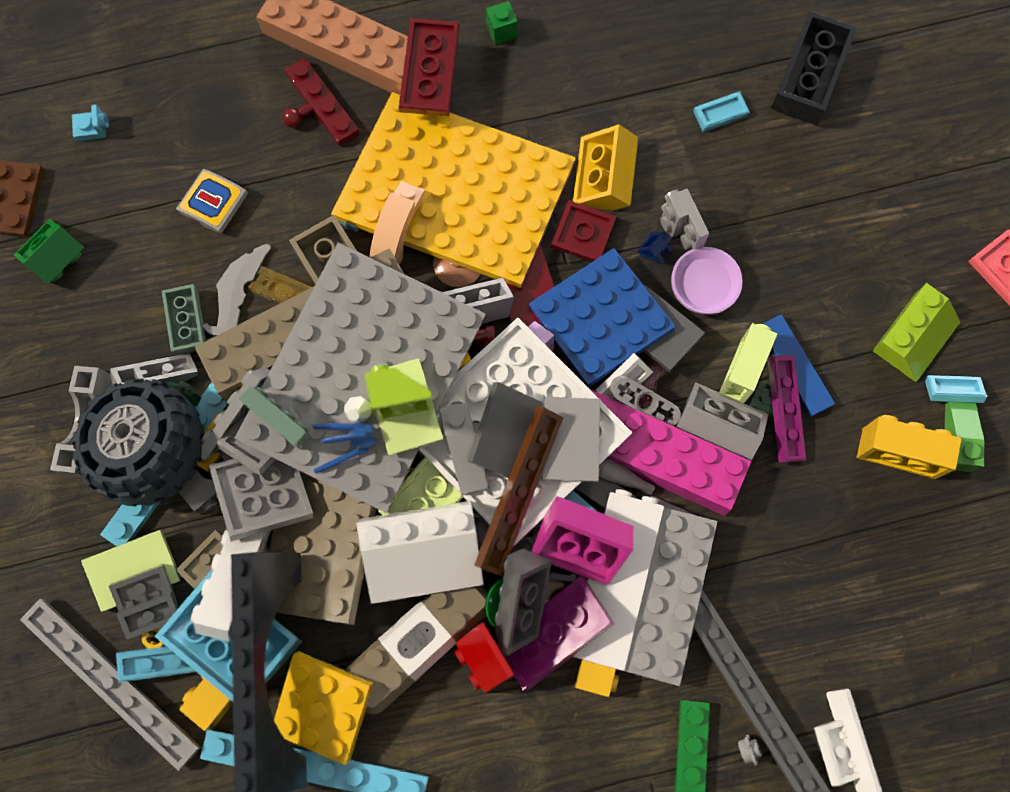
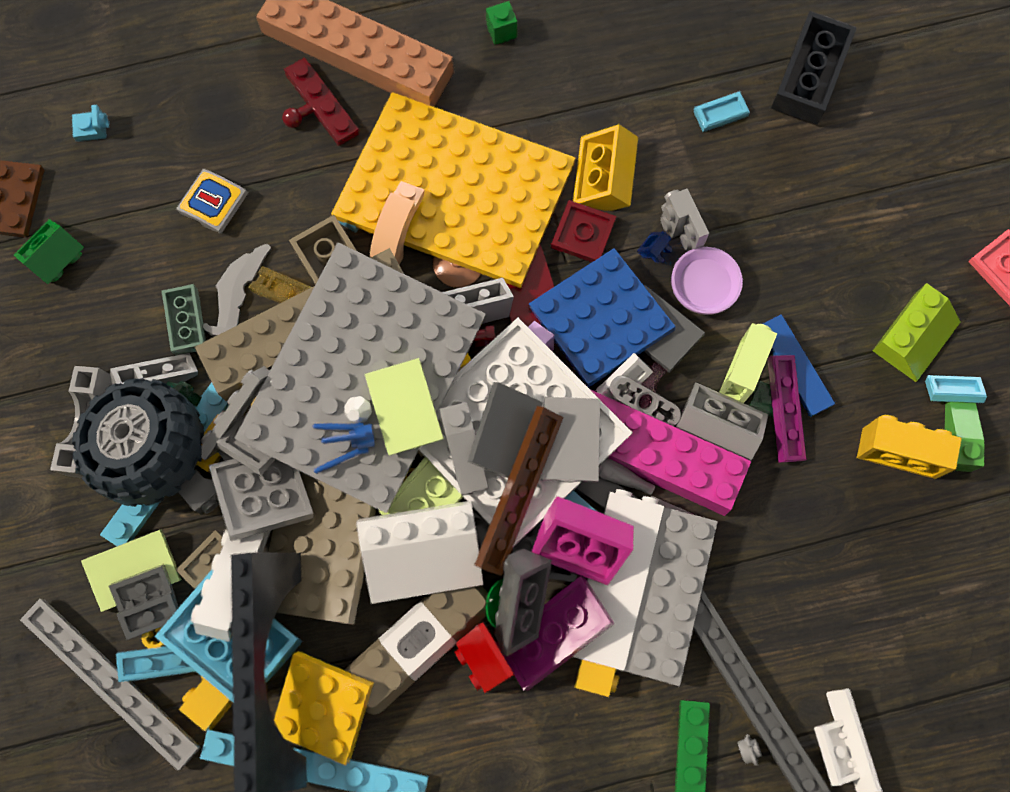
(270, 412): sand green piece -> none
(395, 393): lime slope -> none
(429, 67): dark red tile -> none

